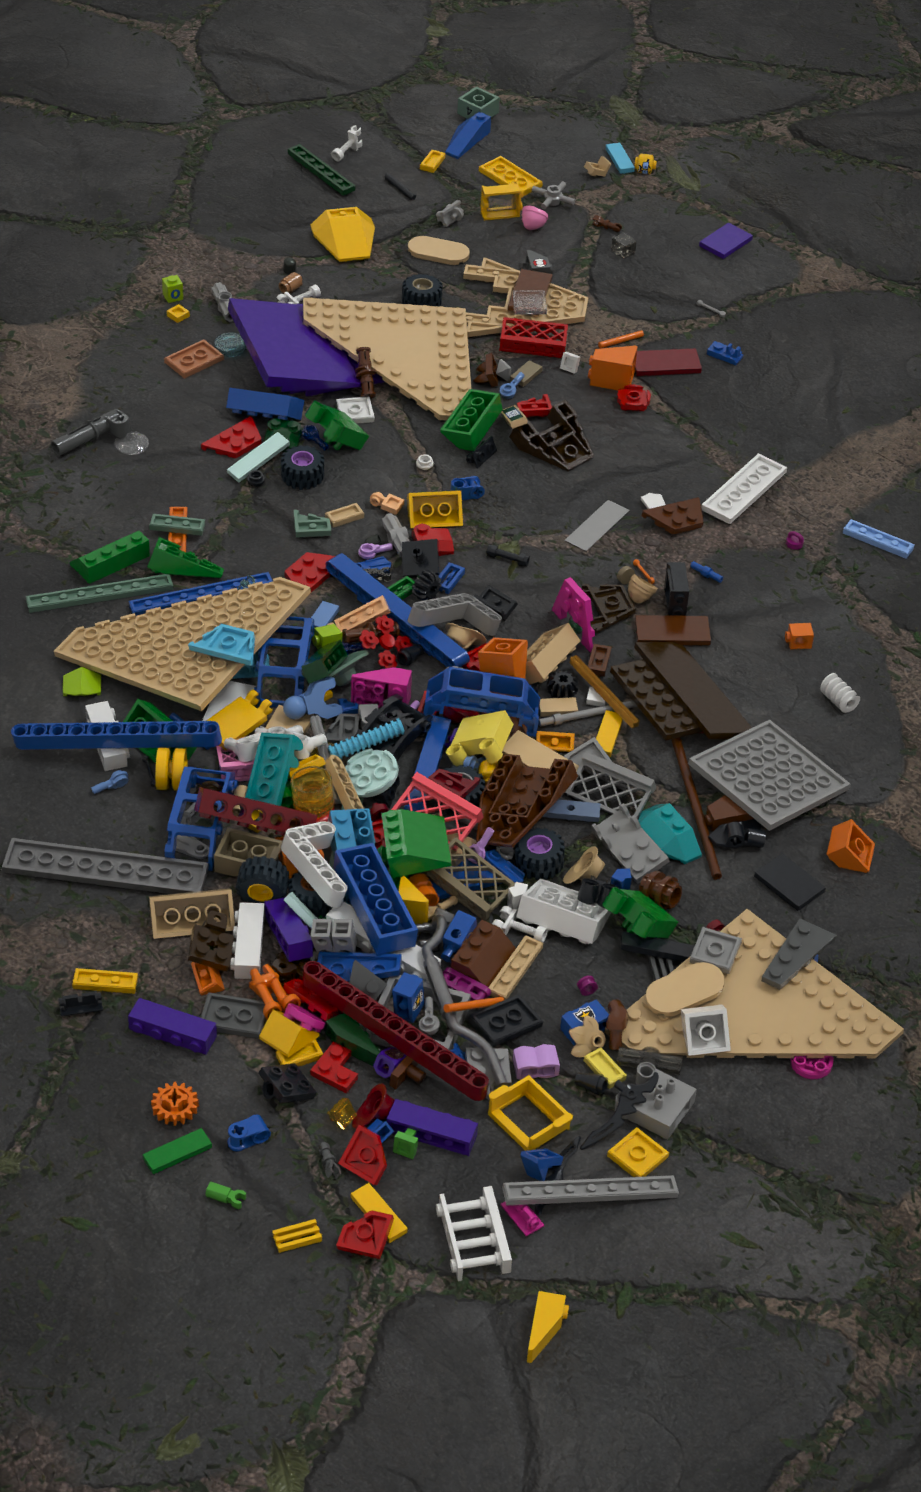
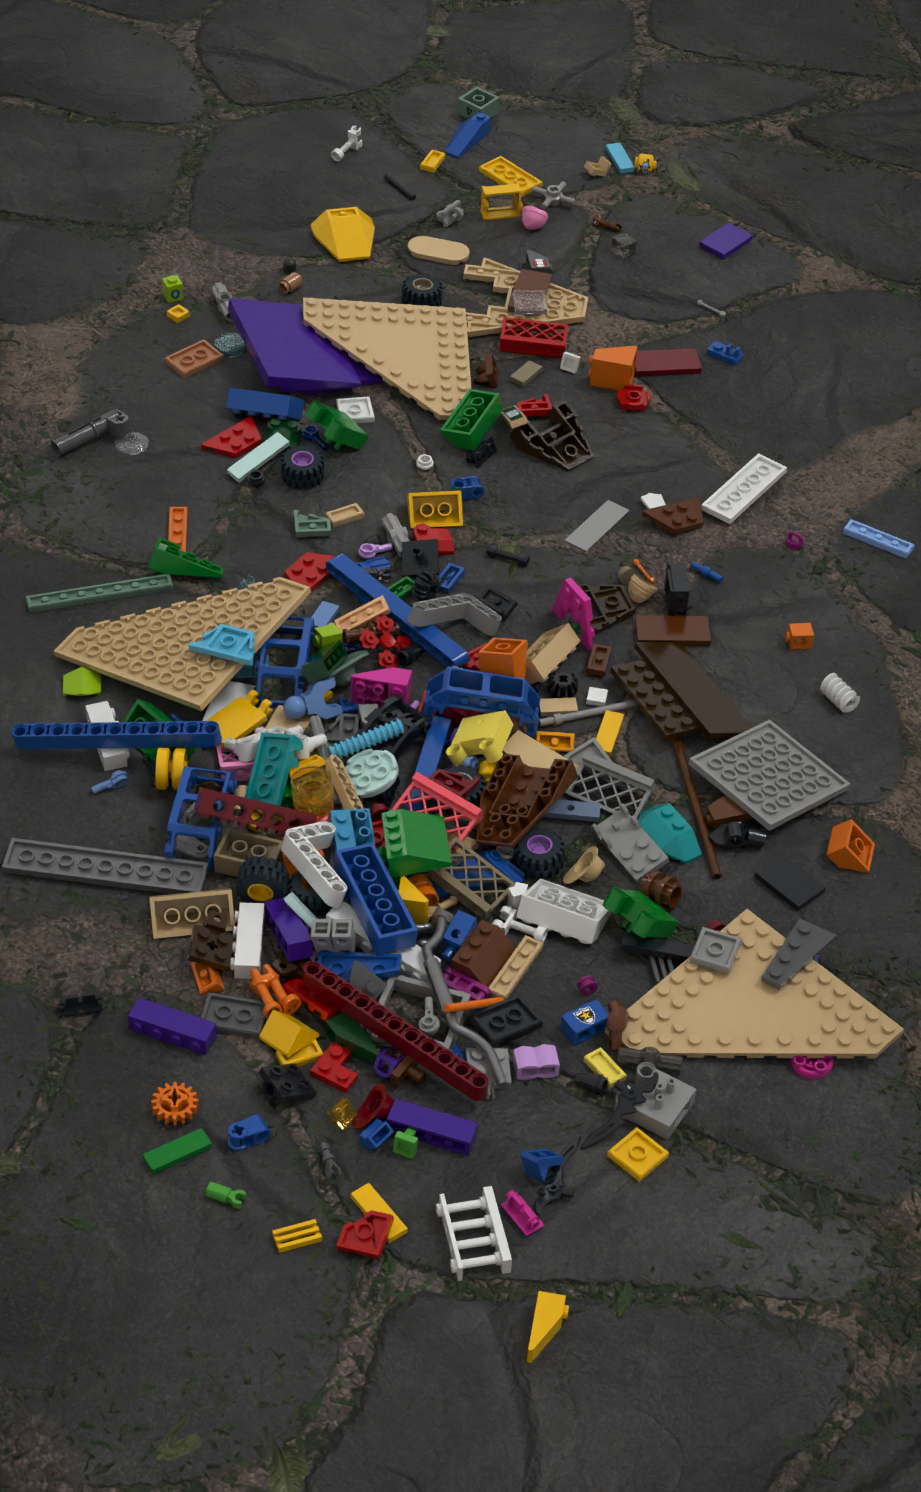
(105, 980): yellow tile -> none
(112, 557): green slope -> none
(165, 600): blue tile -> none
(177, 524): sand green tile -> none
(308, 1019): dark pink tile -> none
(314, 292): white bar -> none
(321, 169): dark green plate -> none
(365, 372): reddish brown piece -> none
(365, 1155): red plate -> none
(390, 503): light nougat plate -> none
(408, 997): blue brick -> none
(464, 636): tan piece -> none
(479, 847): lavender plate -> none
(504, 370): light grey slope -> none
(509, 389): medium blue plate -> none
(541, 1099): yellow piece -> none
(585, 1036): tan plate -> none
(590, 1190): light grey tile -> none
(594, 890): black piece -> none
(604, 692): pearl gold axle -> none
(620, 339): orange bar -> none
(622, 878): blue piece -> none
(685, 989): tan tile -> none
(705, 1029): white slope -> none

